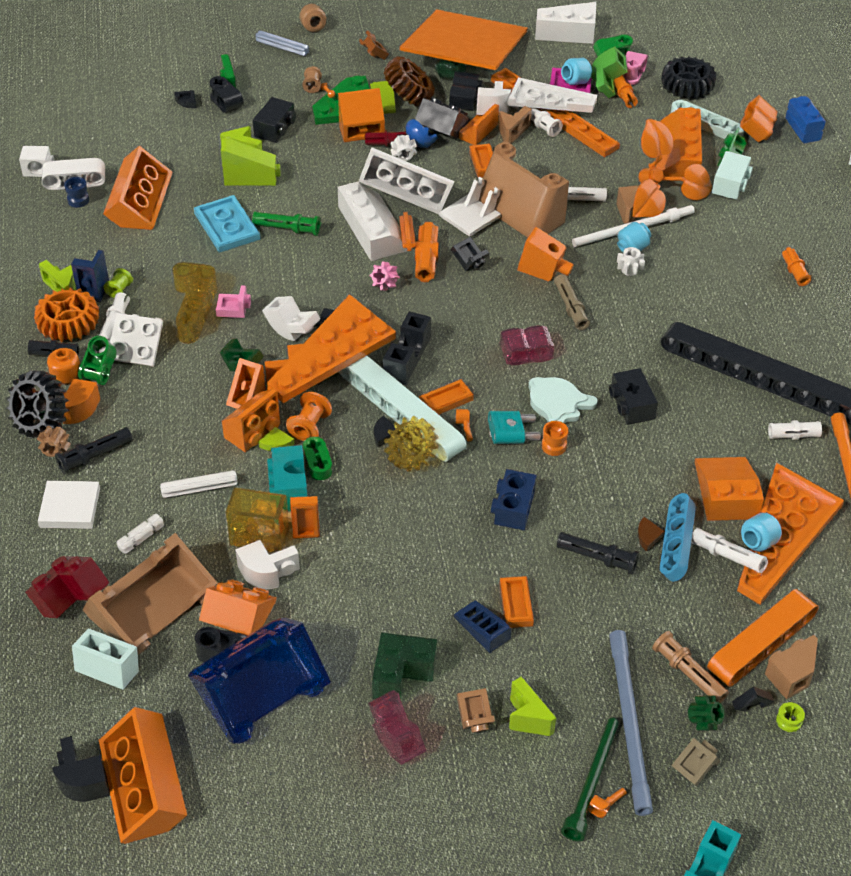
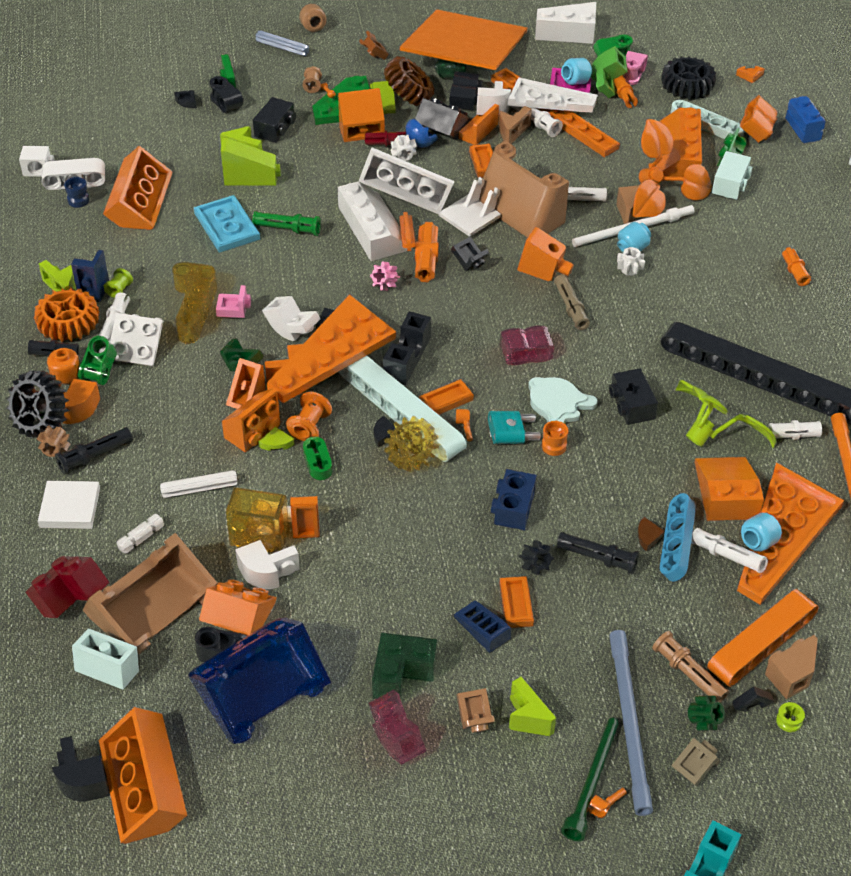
(287, 472): teal arch -> none
(536, 557): none -> black gear
(702, 427): none -> lime plant
(750, 74): none -> orange tile

